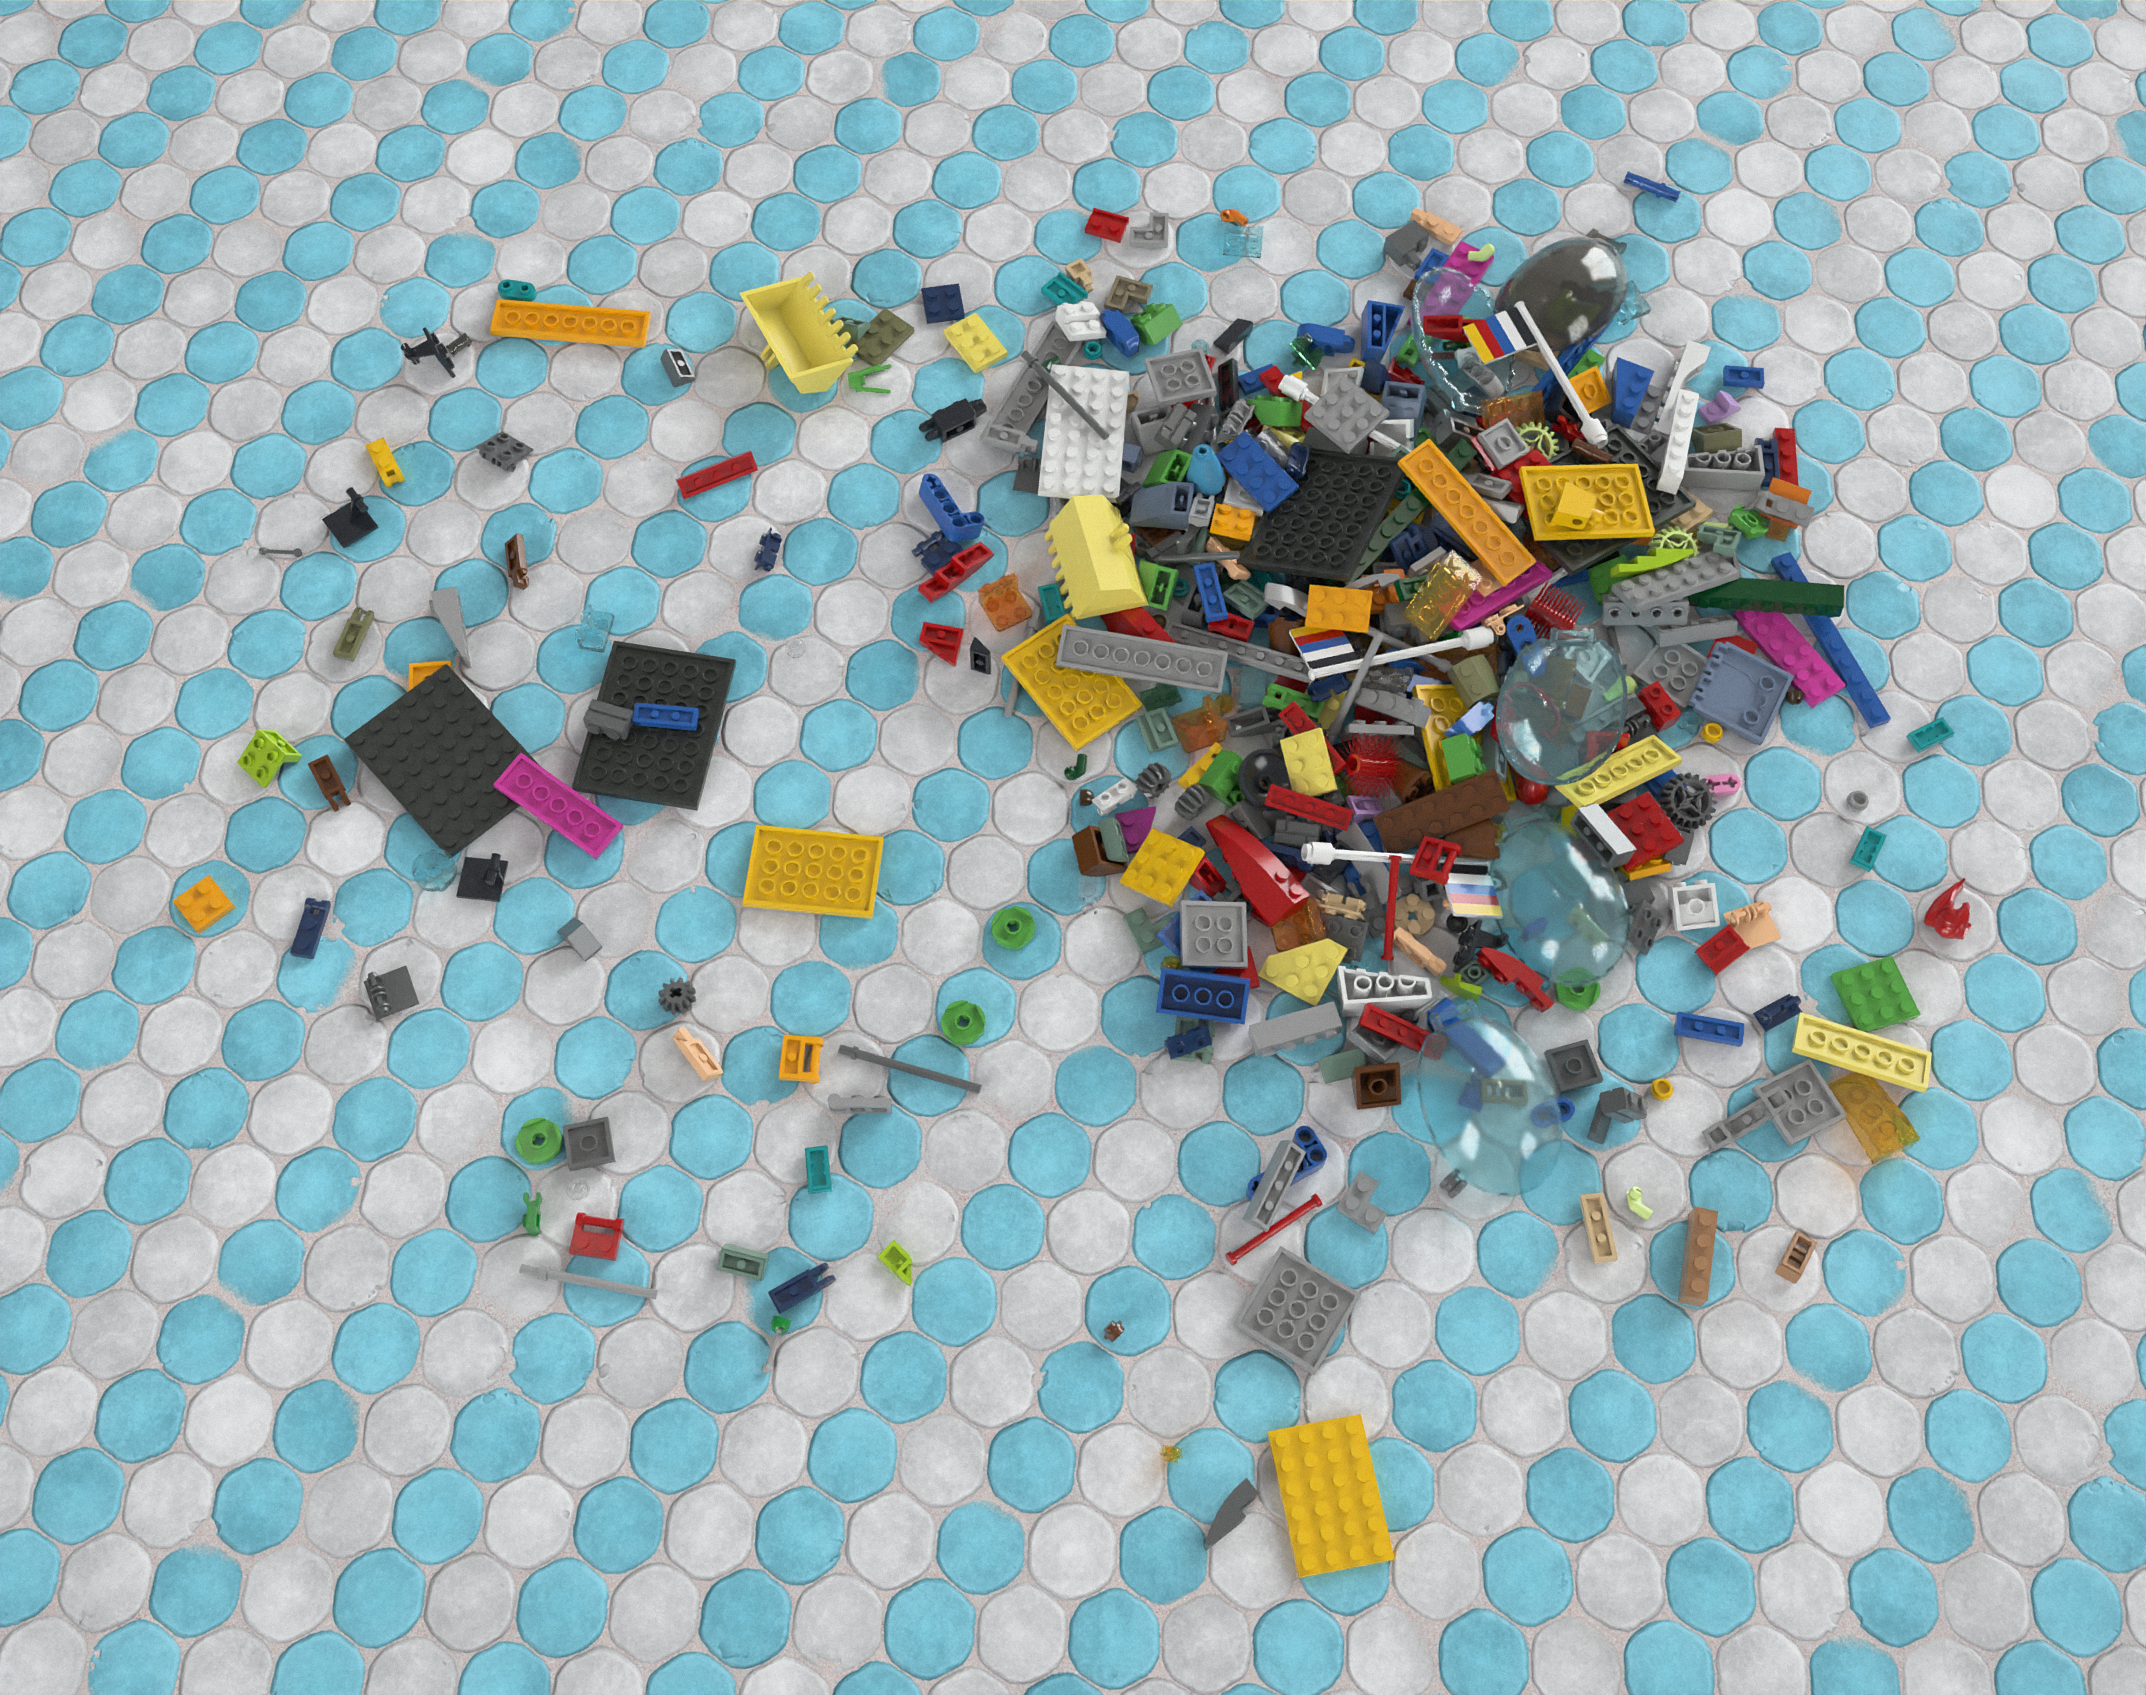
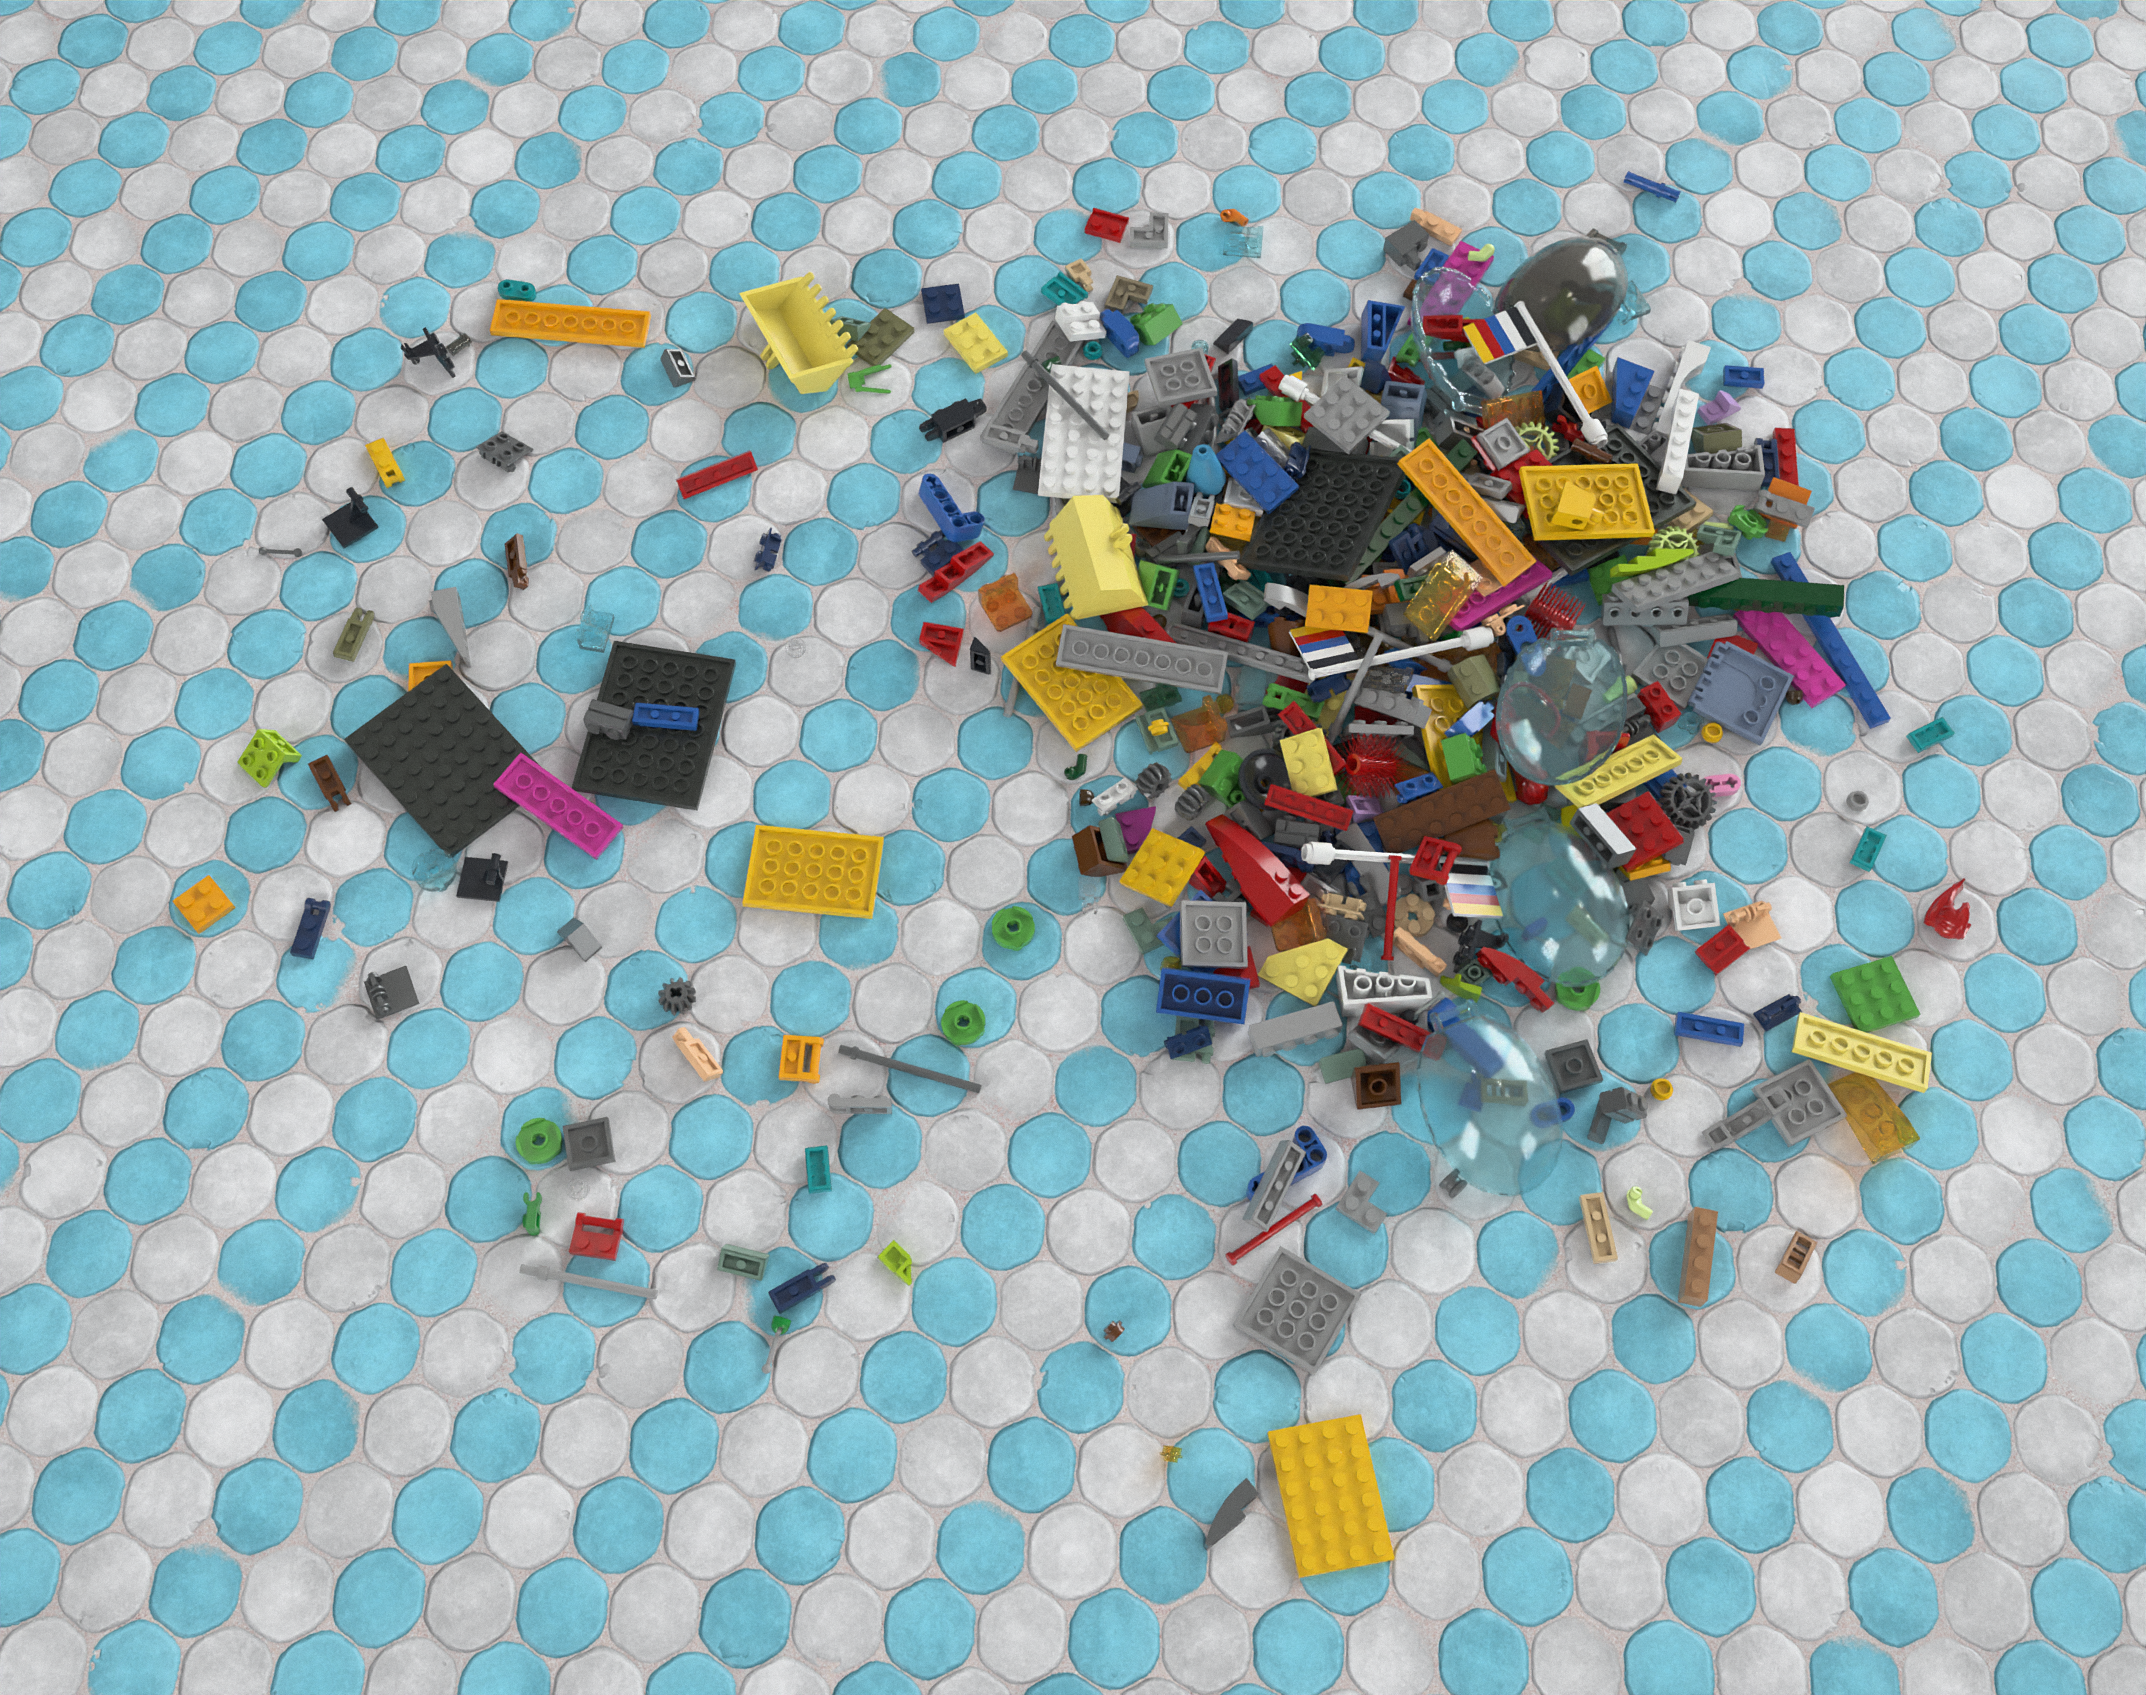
(1158, 727): none -> yellow plate
(1417, 786): none -> blue hinge

